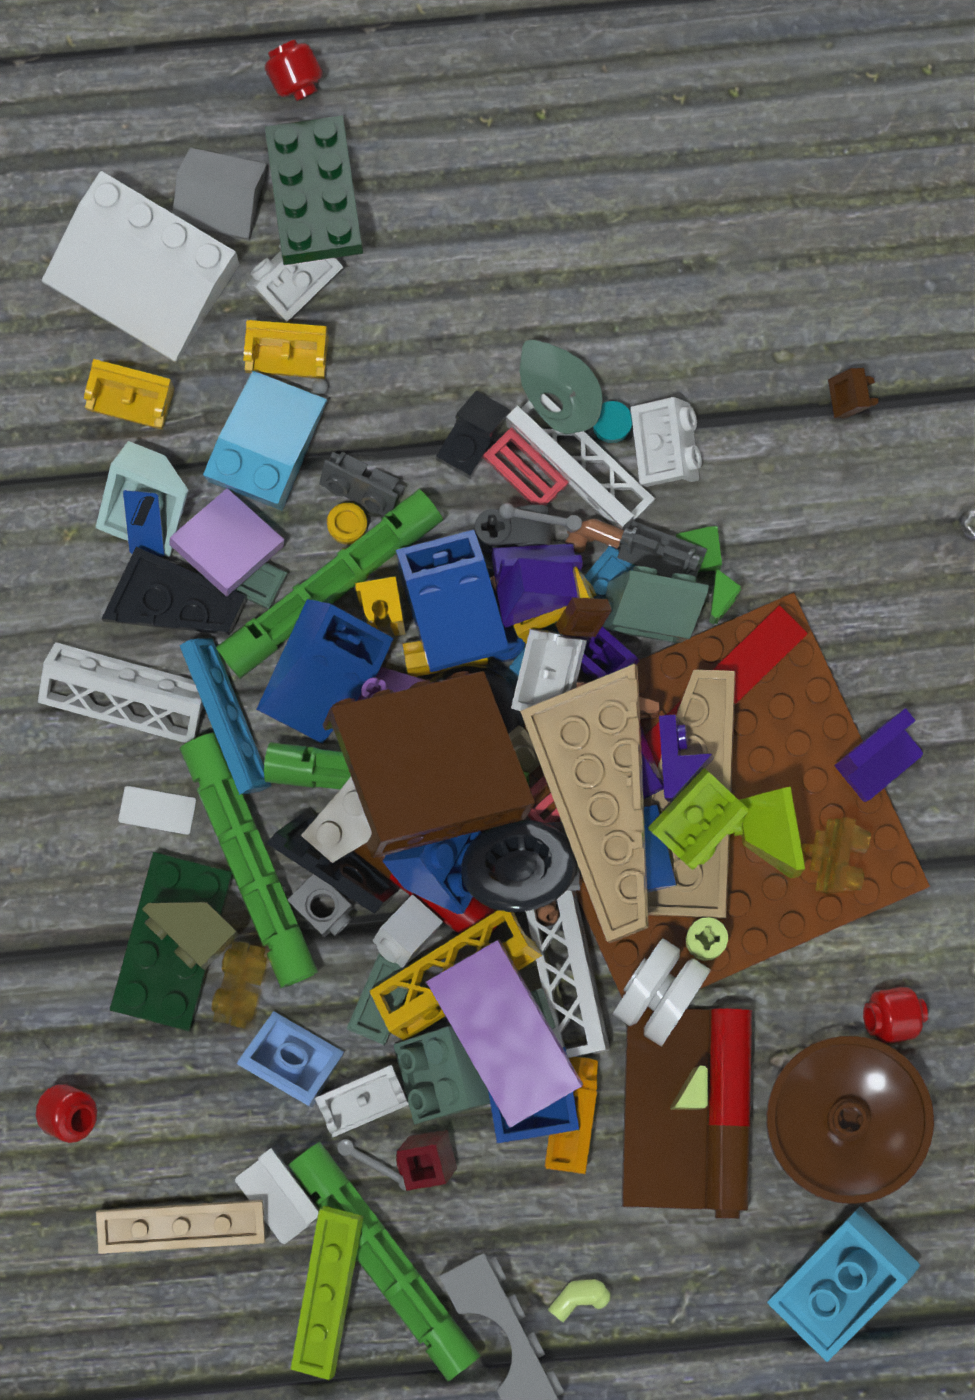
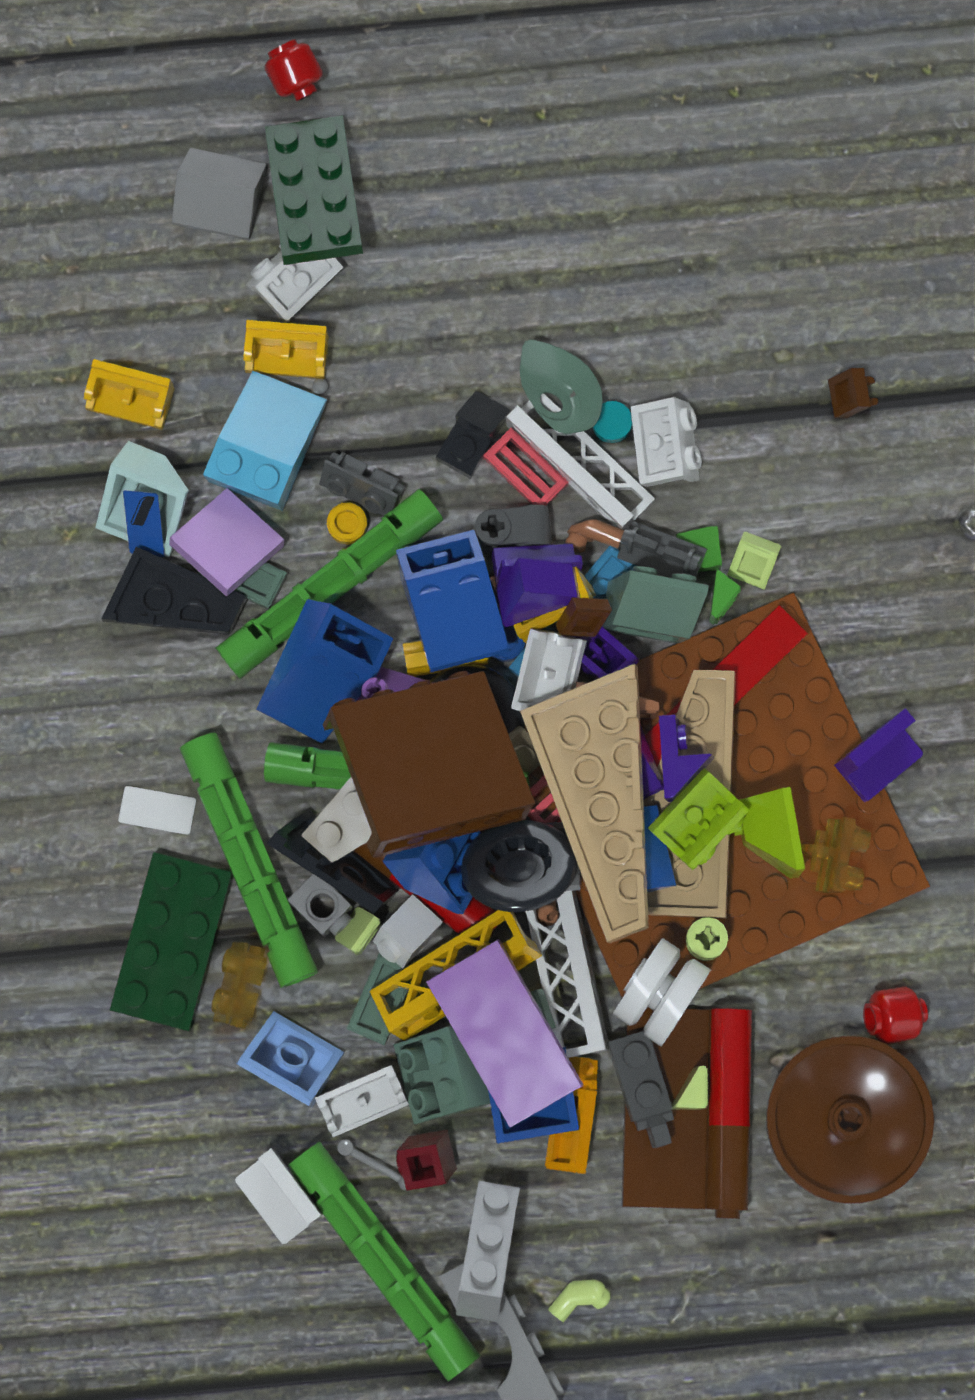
(66, 1113): red head -> none
(122, 684): white fence -> none
(140, 267): white slope -> none
(180, 1226): tan plate -> none
(194, 927): olive slope -> none
(225, 715): dark azure tile -> none
(326, 1292): lime plate -> none
(359, 931): none -> yellowish green slope
(381, 599): yellow hinge -> none
(487, 1251): none -> light grey arch
(571, 524): light grey hinge -> none
(642, 1086): none -> dark grey hinge
(754, 560): none -> yellowish green slope
(844, 1284): medium azure slope -> none

